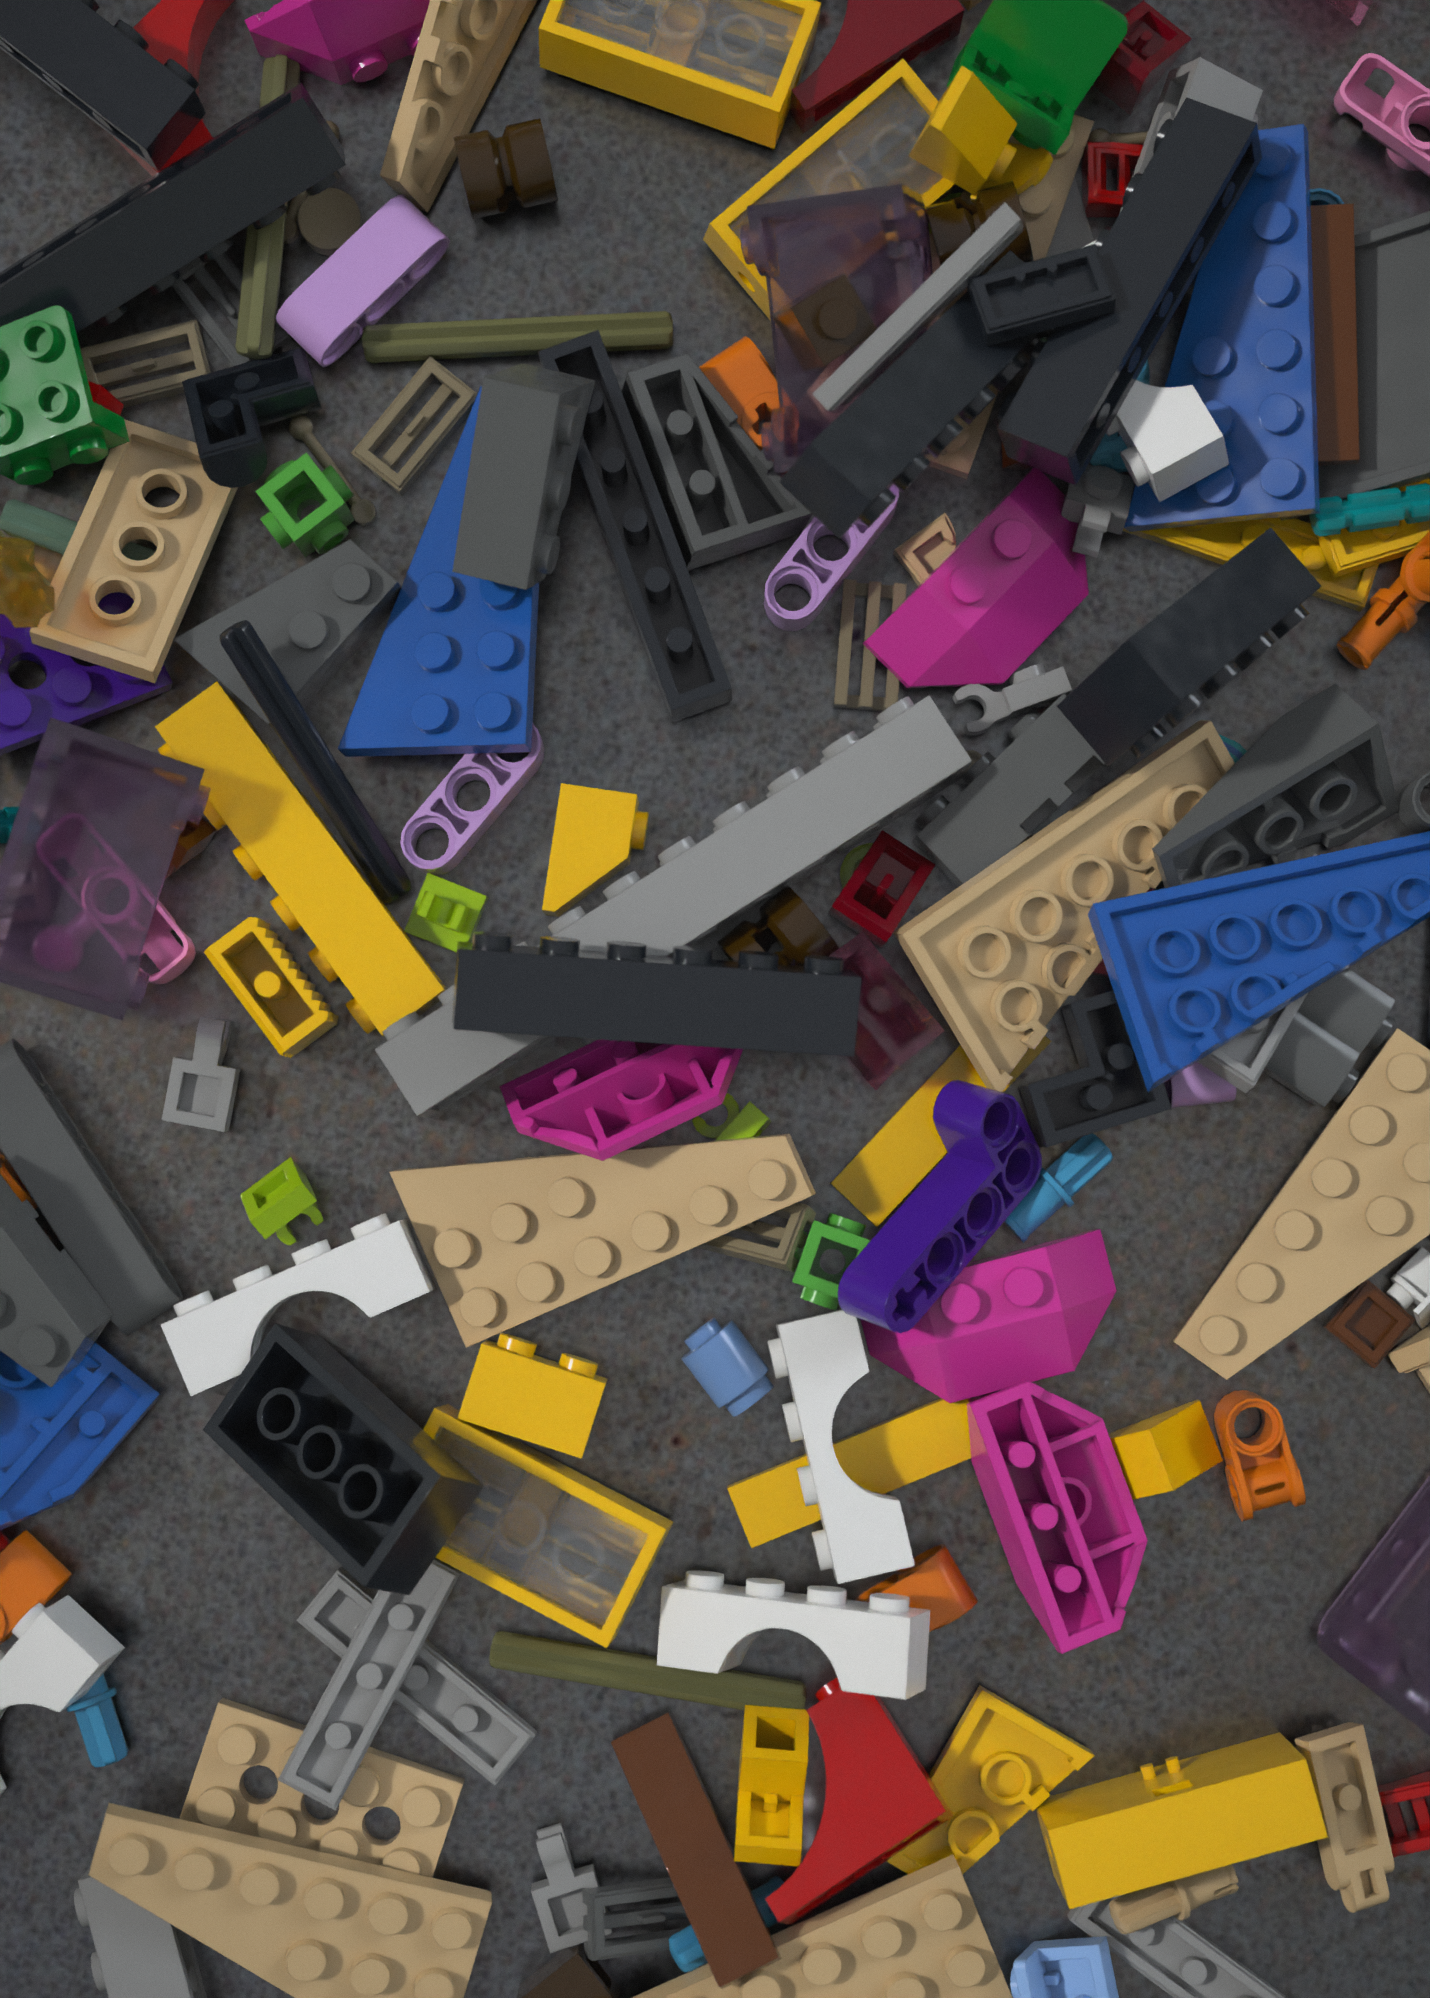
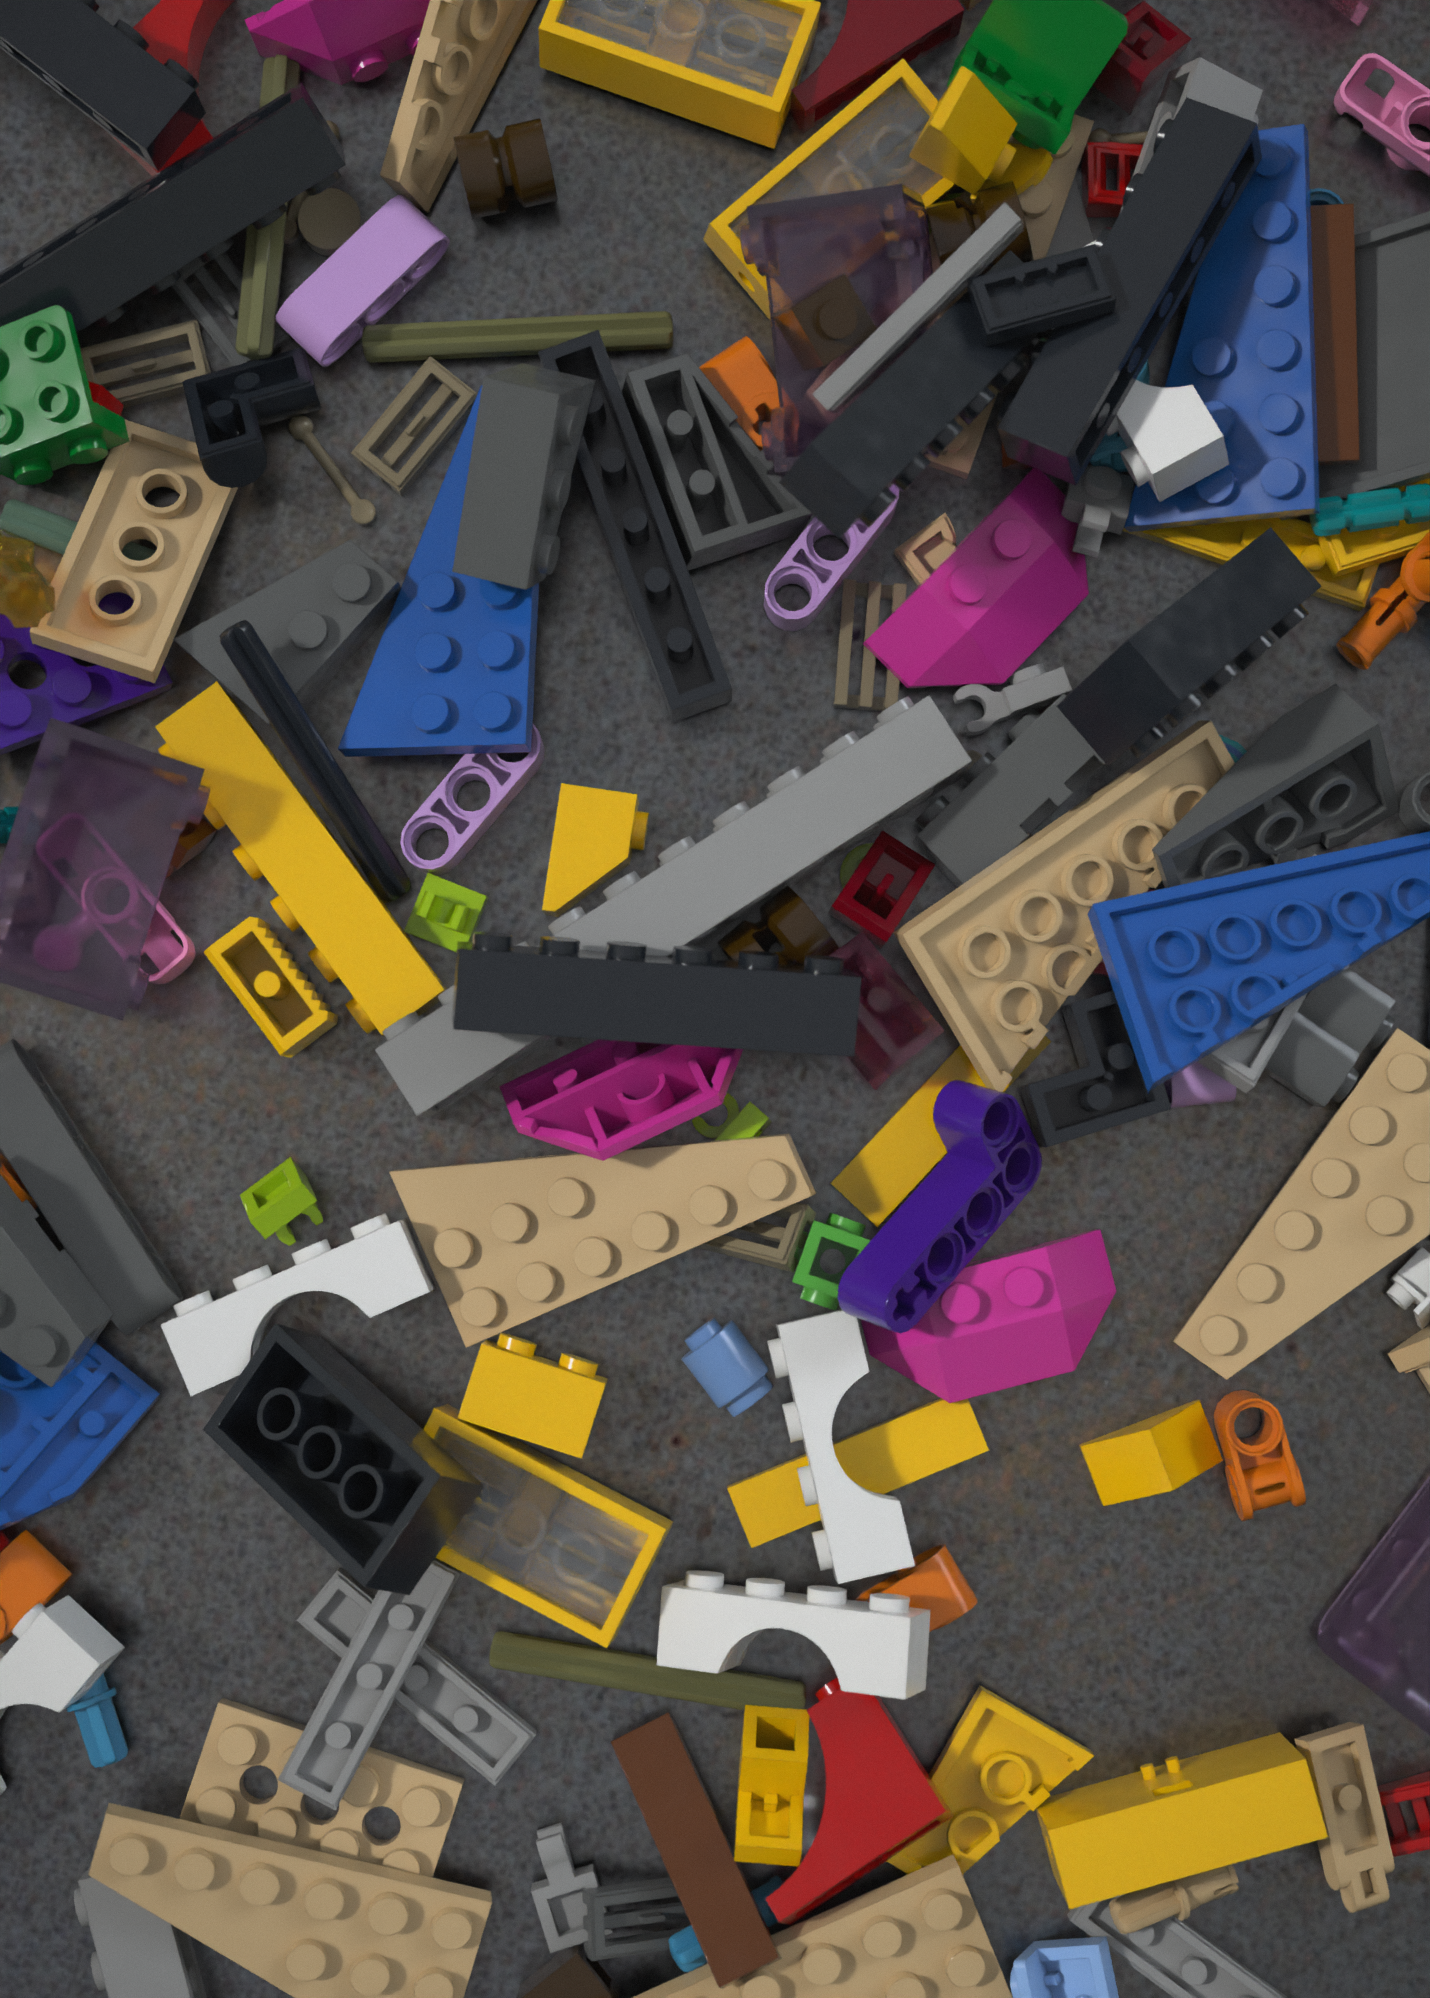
(201, 1088): light grey plate -> none
(297, 486): bright green brick -> none
(1058, 1509): dark pink wedge -> none
(1059, 1184): dark azure axle -> none
(1368, 1323): reddish brown tile -> none

